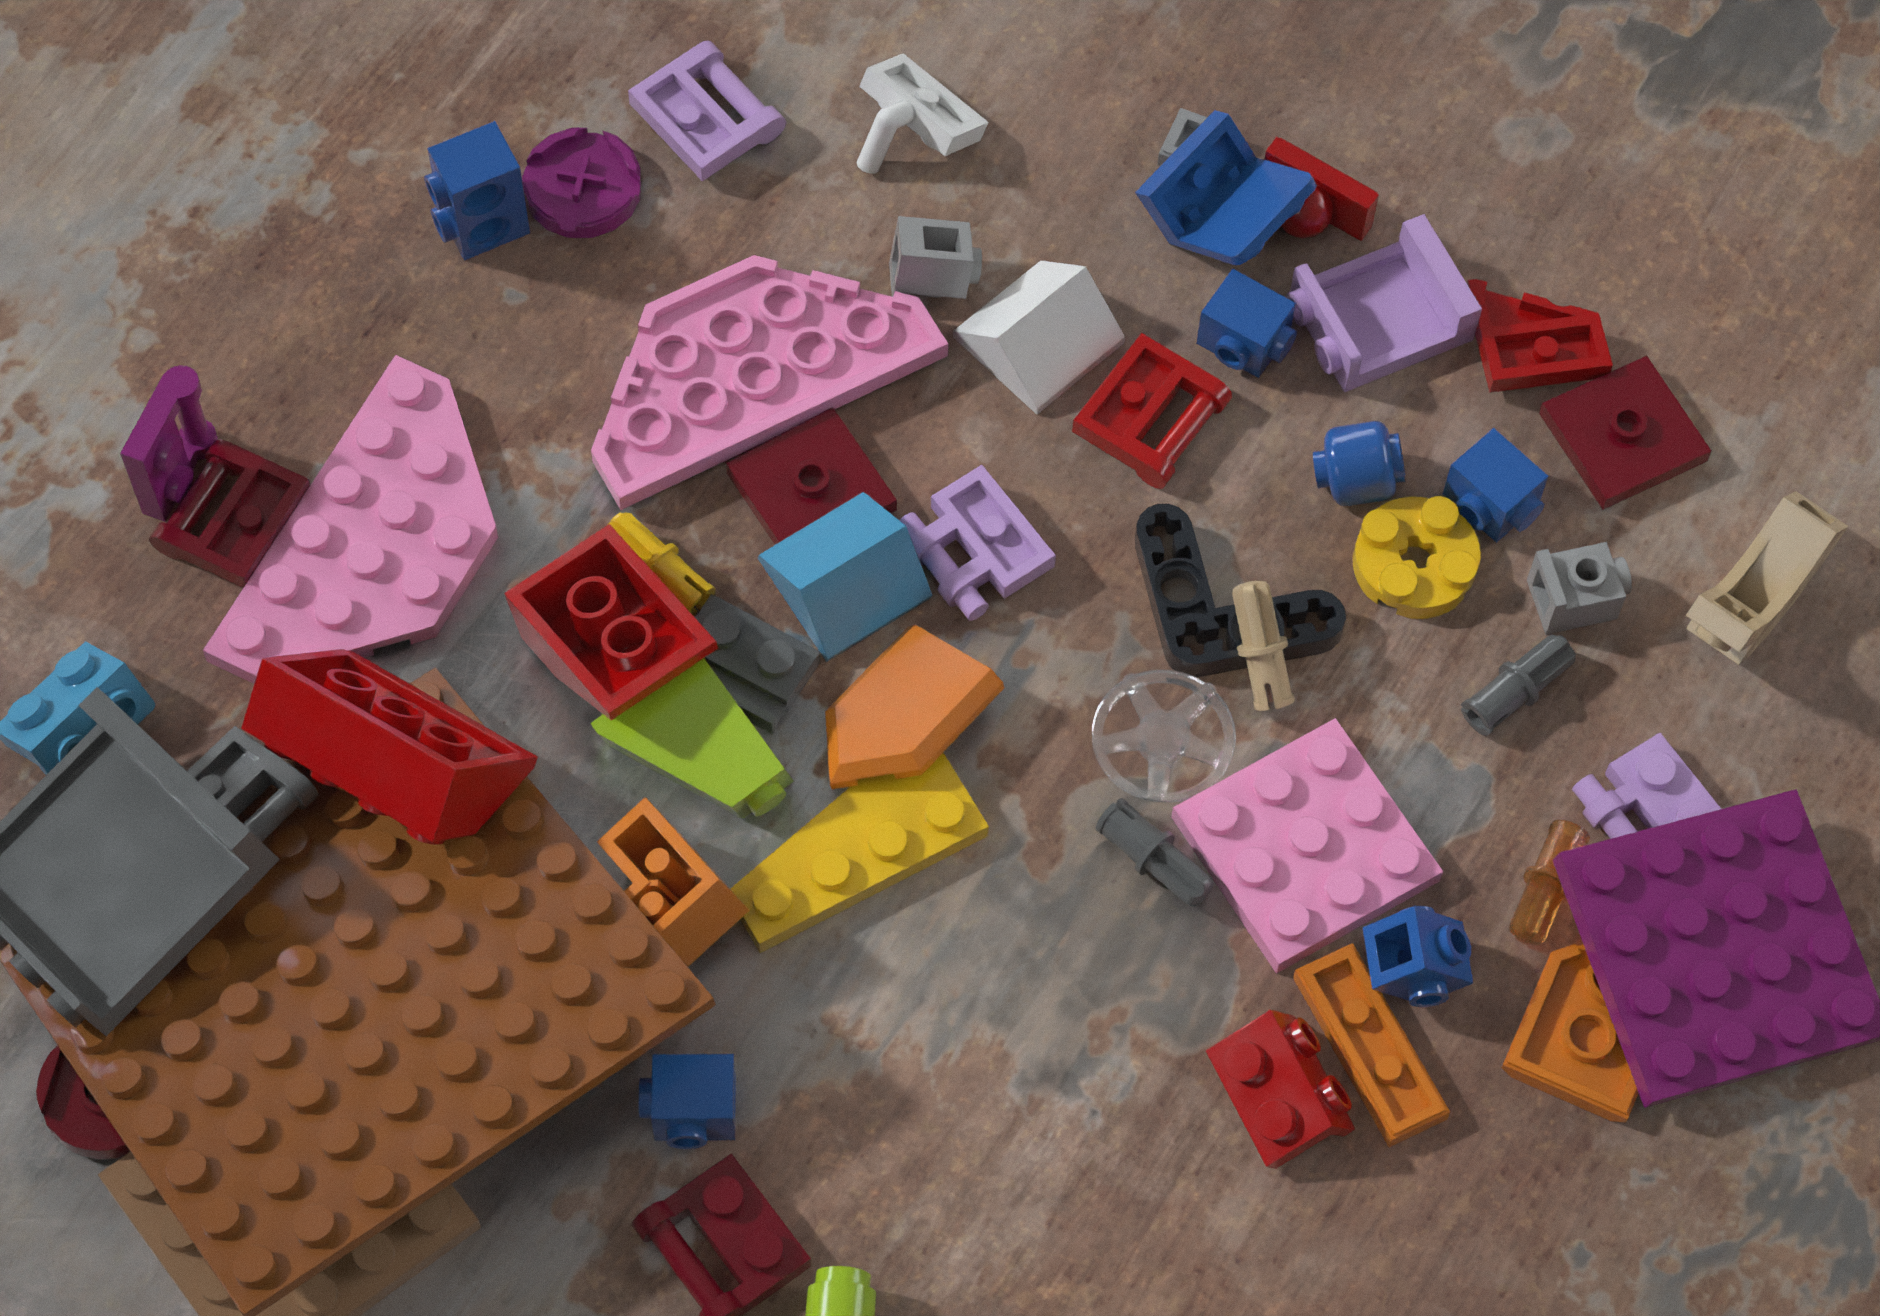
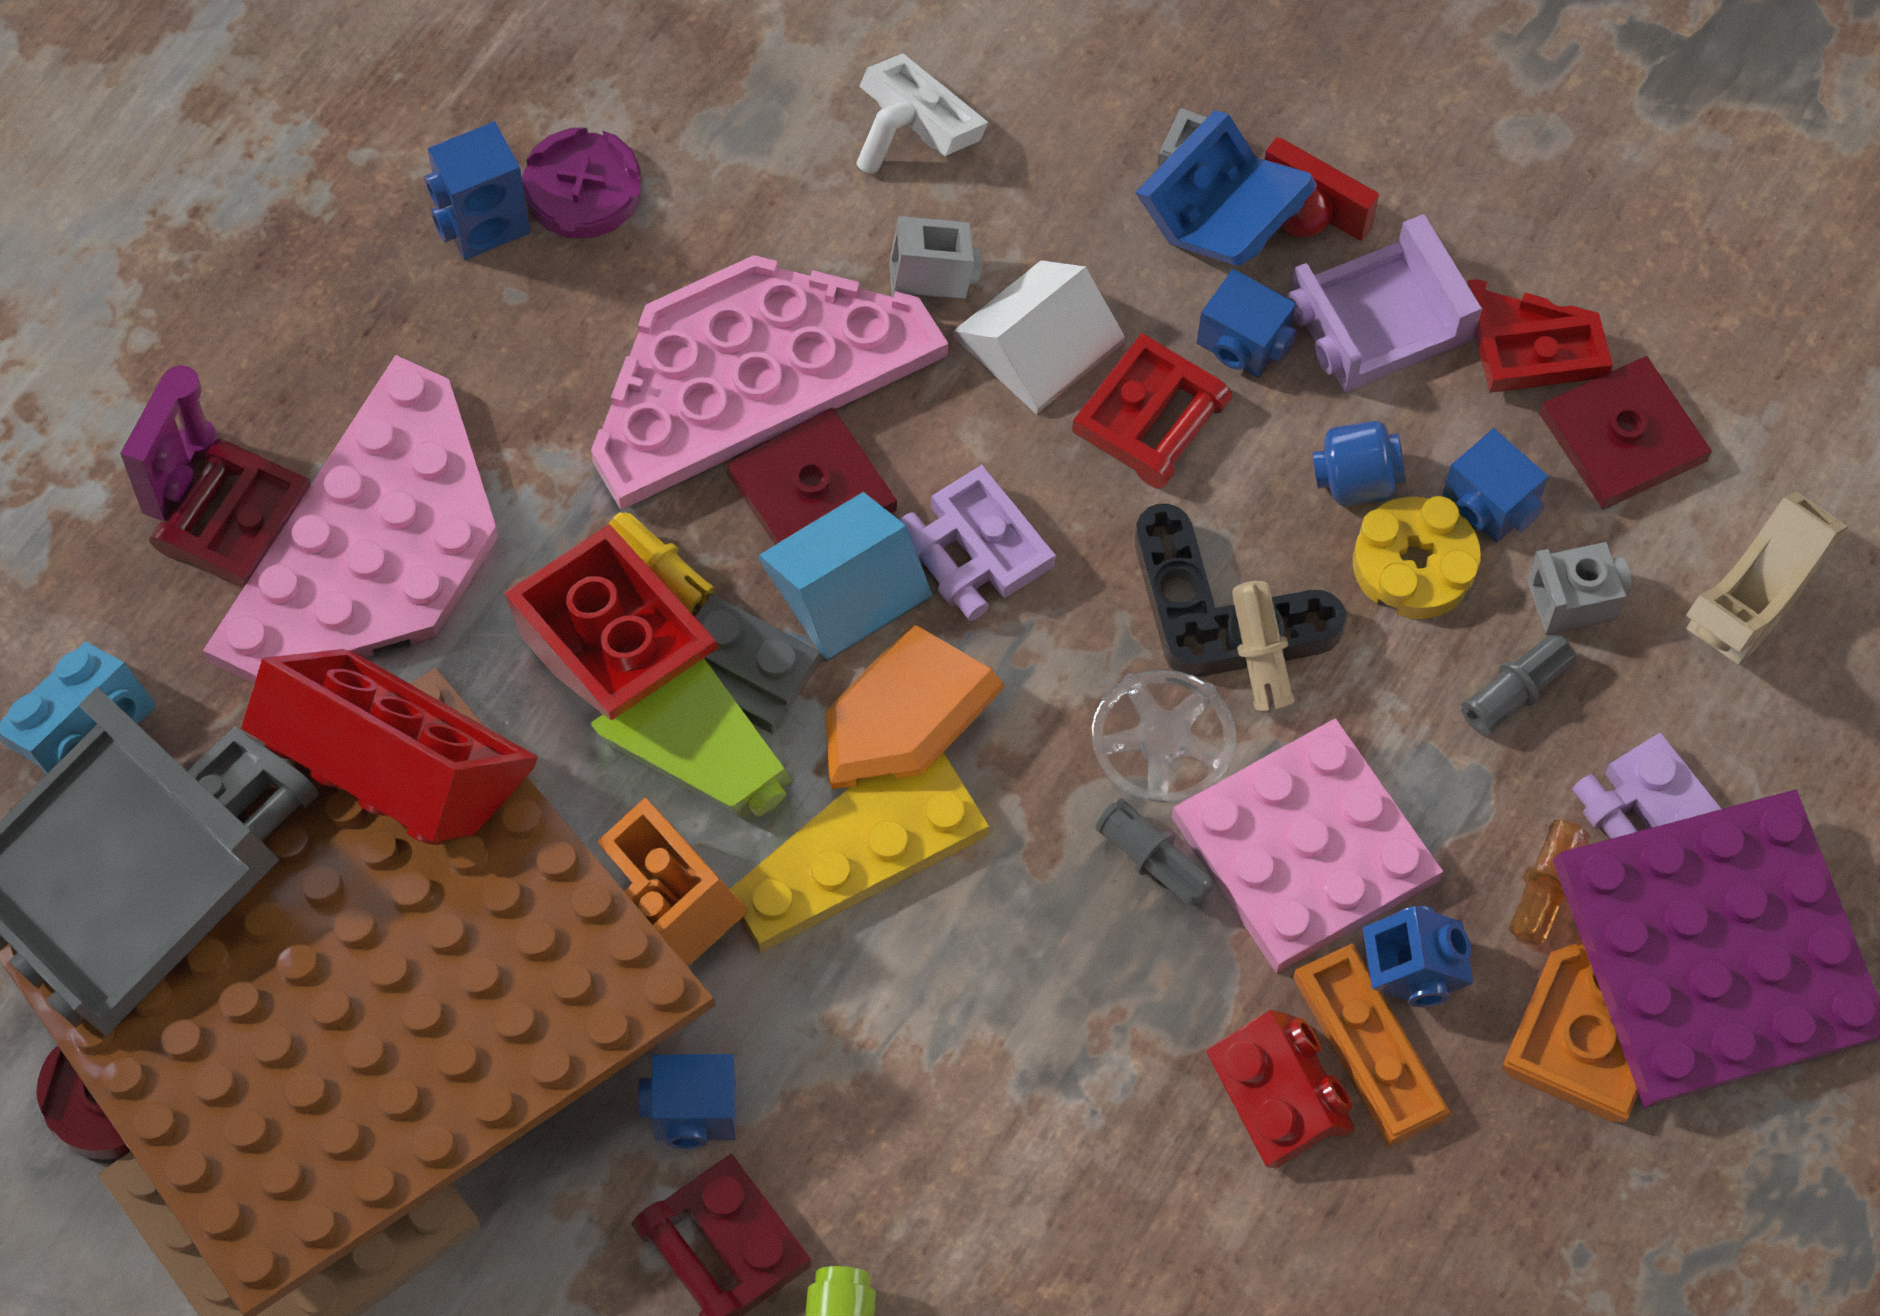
(693, 121): lavender plate -> none

